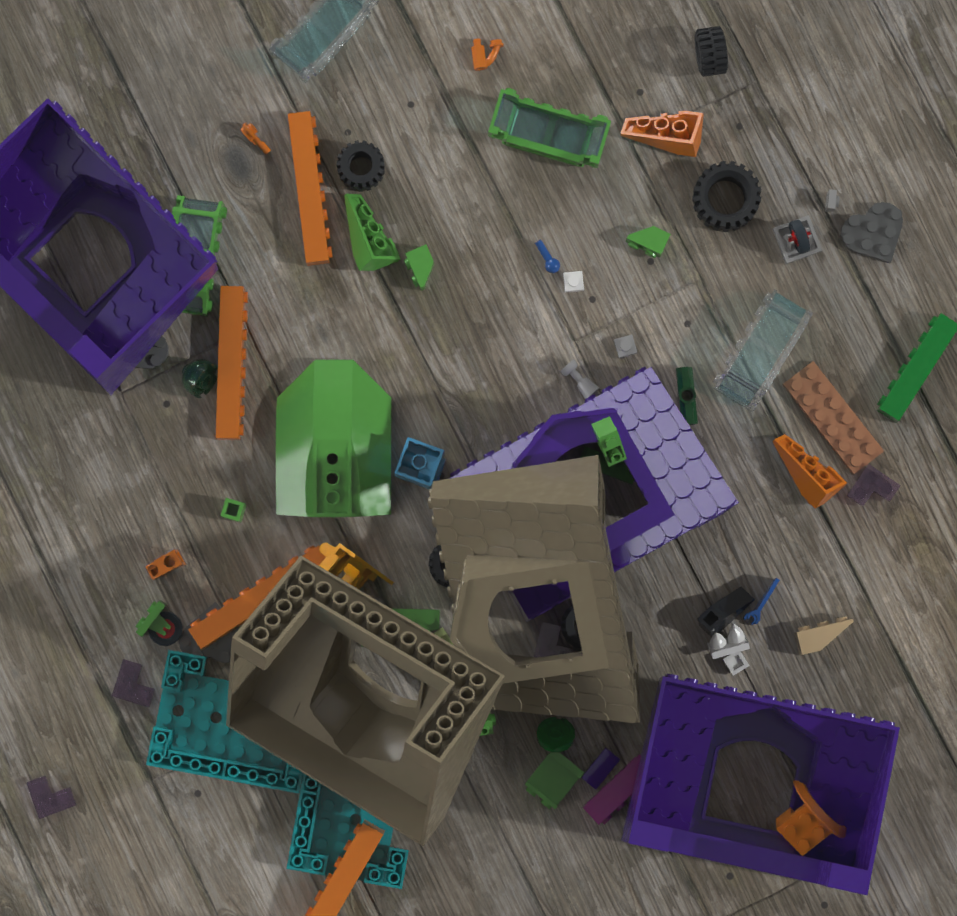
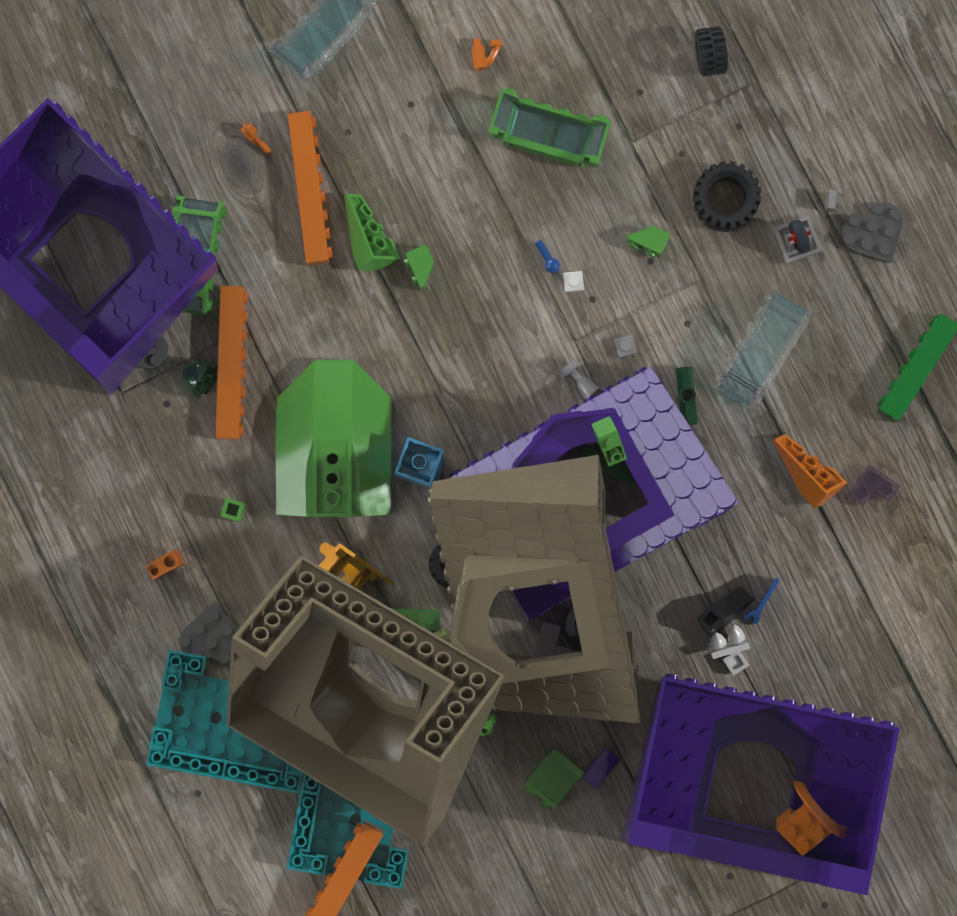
(45, 801): clear purple plate -> none
(127, 686): clear purple plate -> none
(163, 627): plate -> none
(238, 611): orange brick -> none
(360, 181): black tyre -> none
(555, 734): green tile -> none
(613, 794): magenta brick -> none
(672, 133): orange wedge -> none
(817, 638): tan slope -> none
(833, 417): nougat plate -> none

